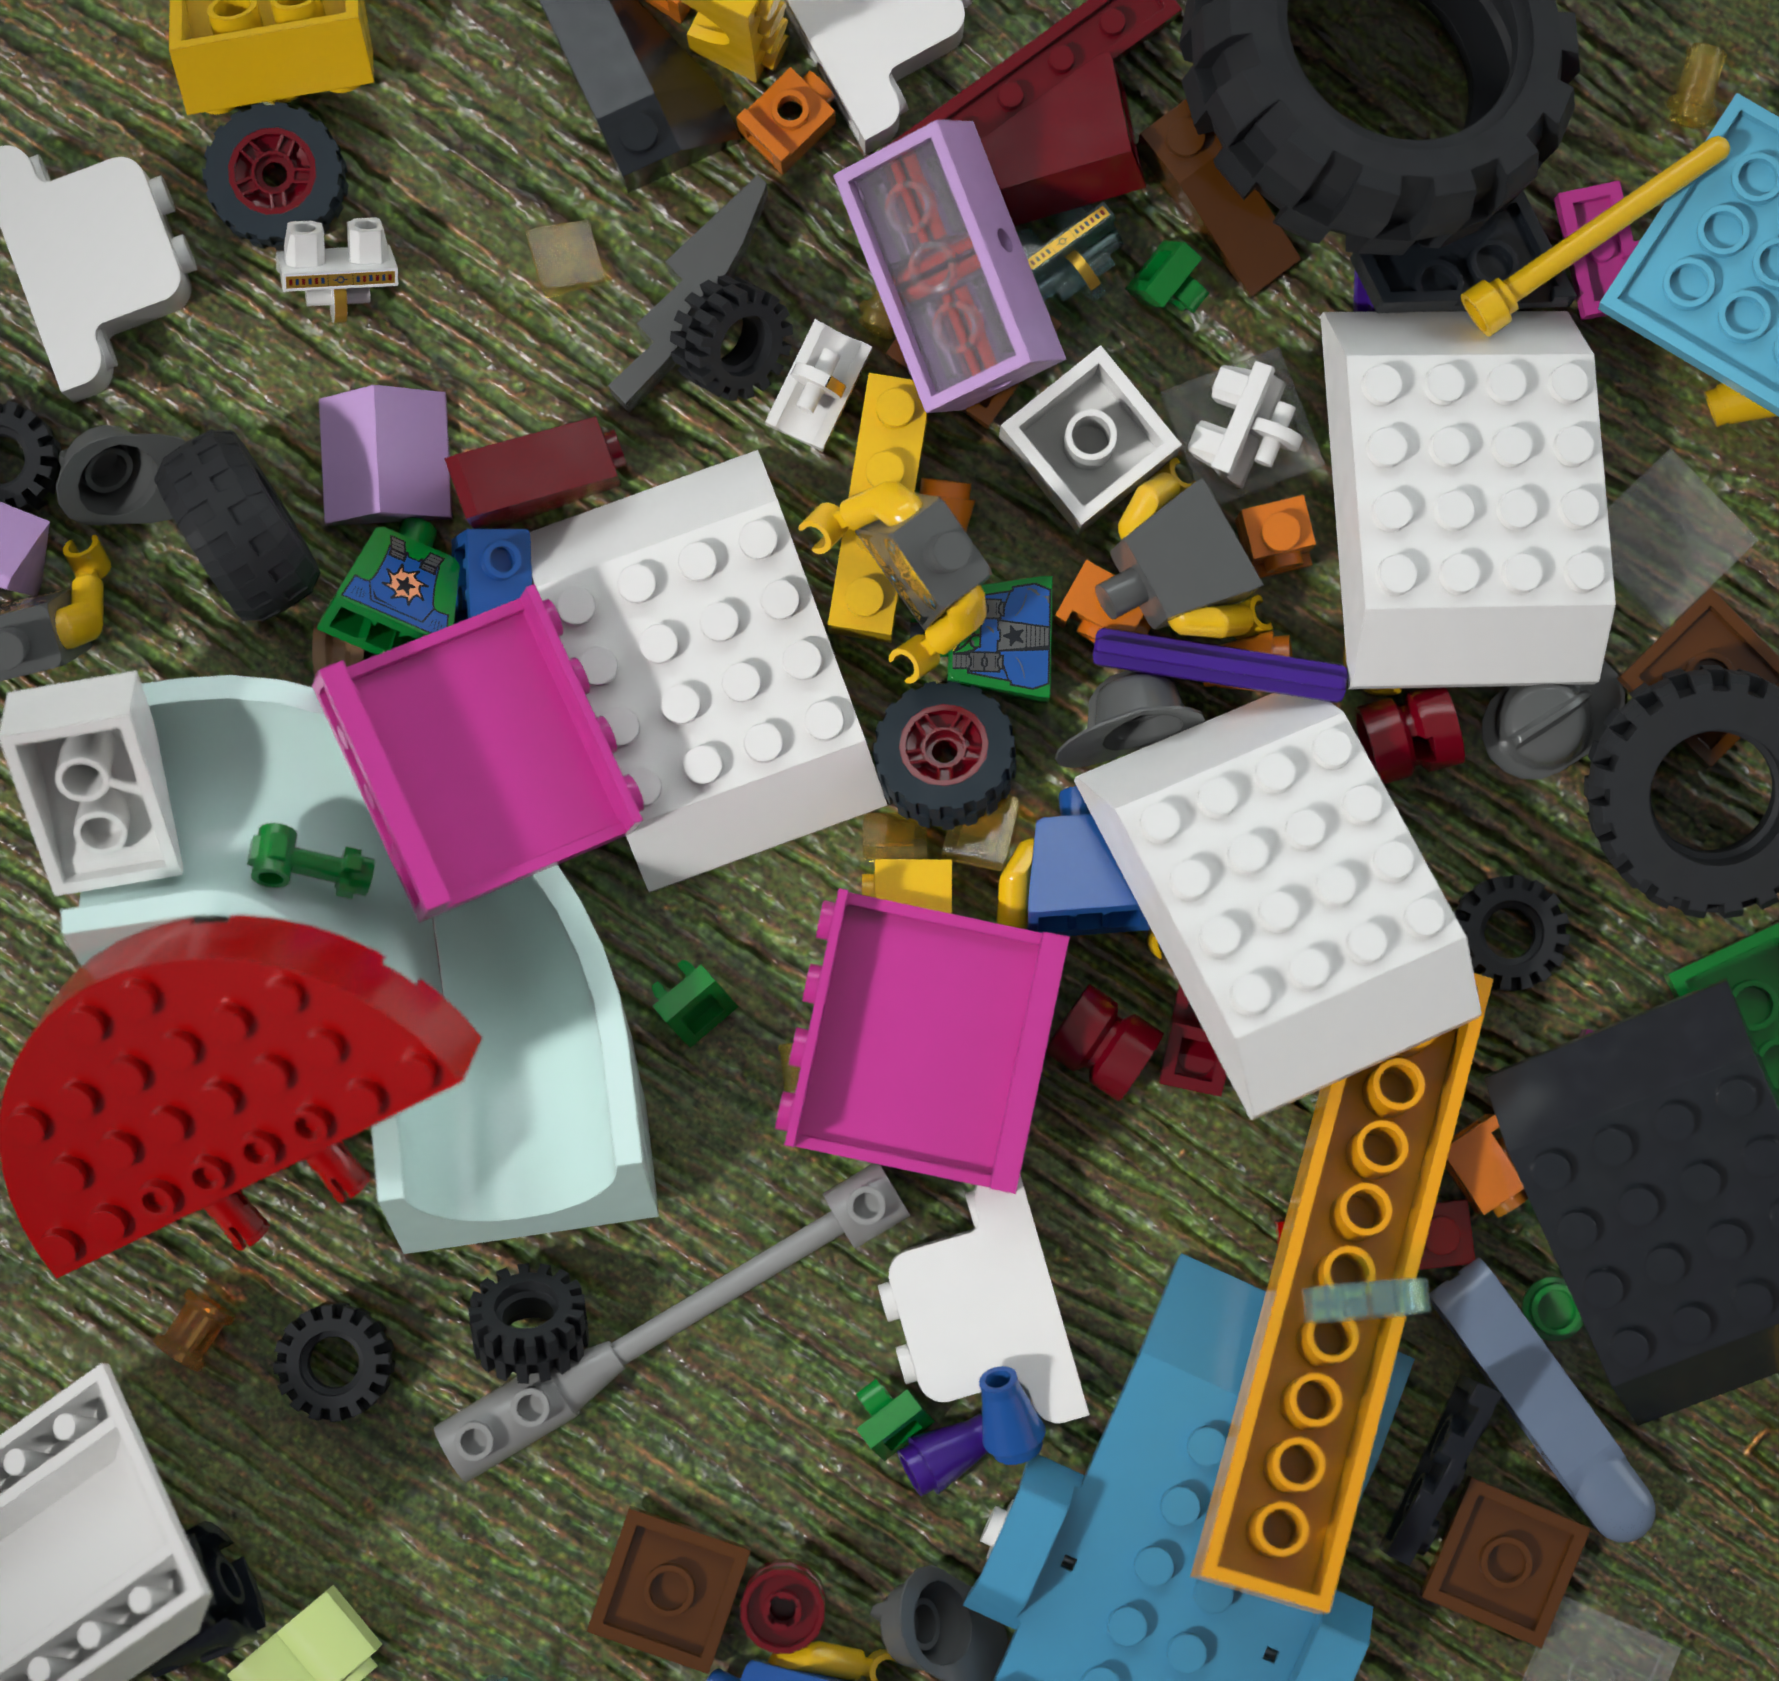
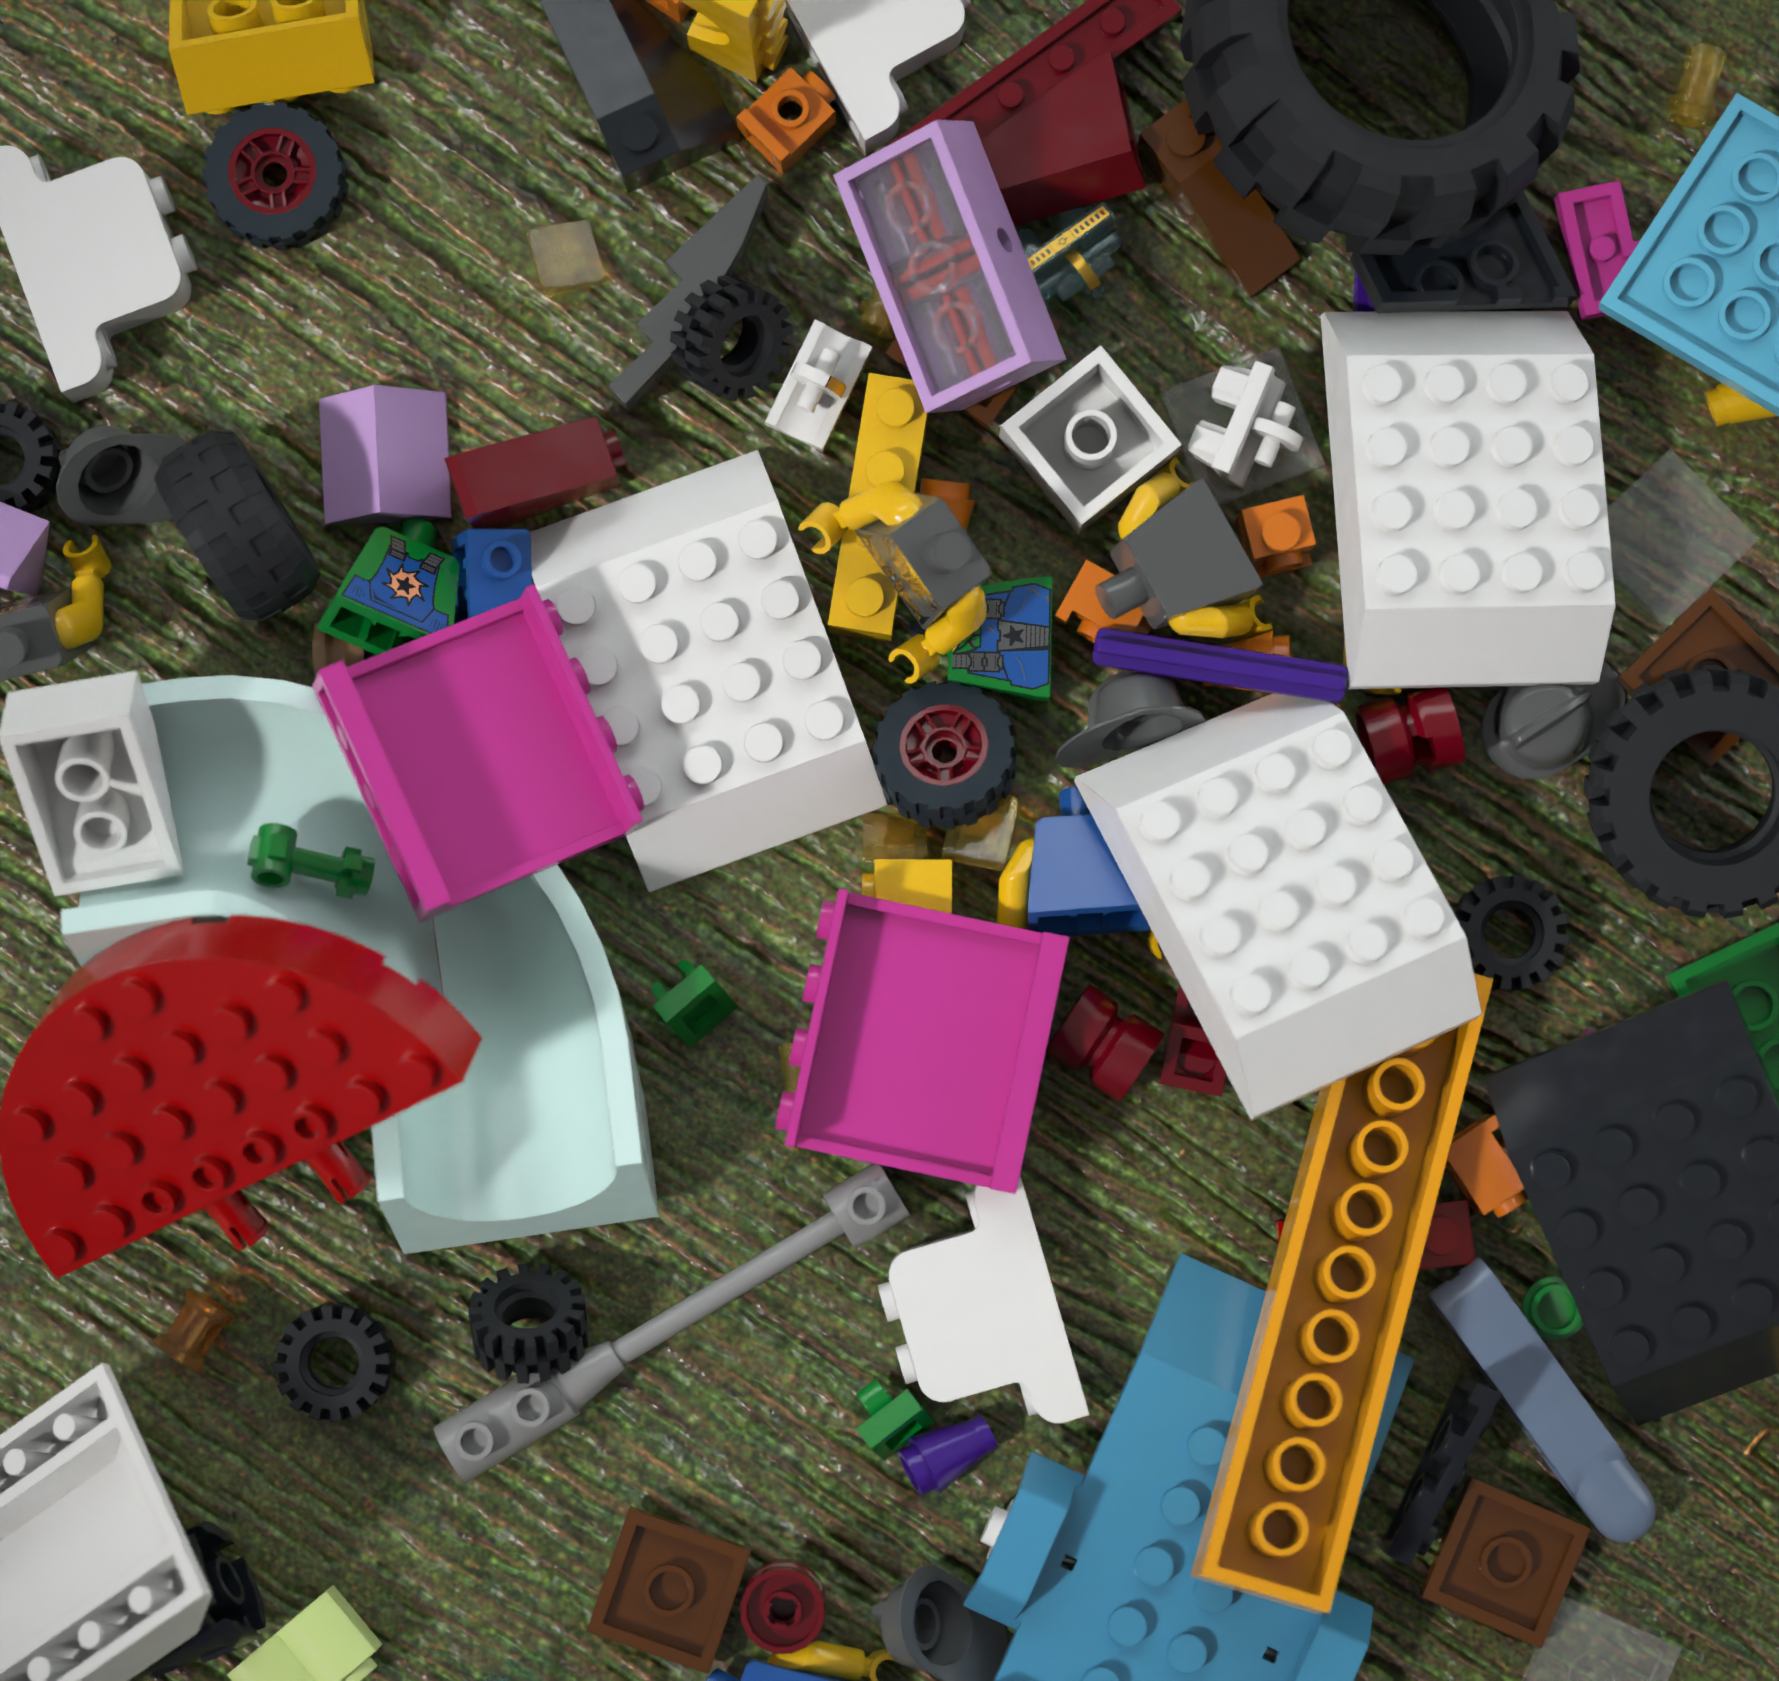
(336, 274): white hips -> none
(1009, 1420): blue cone -> none
(1168, 278): green tile -> none
(1366, 1300): clear light blue beam -> none
(1494, 301): yellow piece -> none

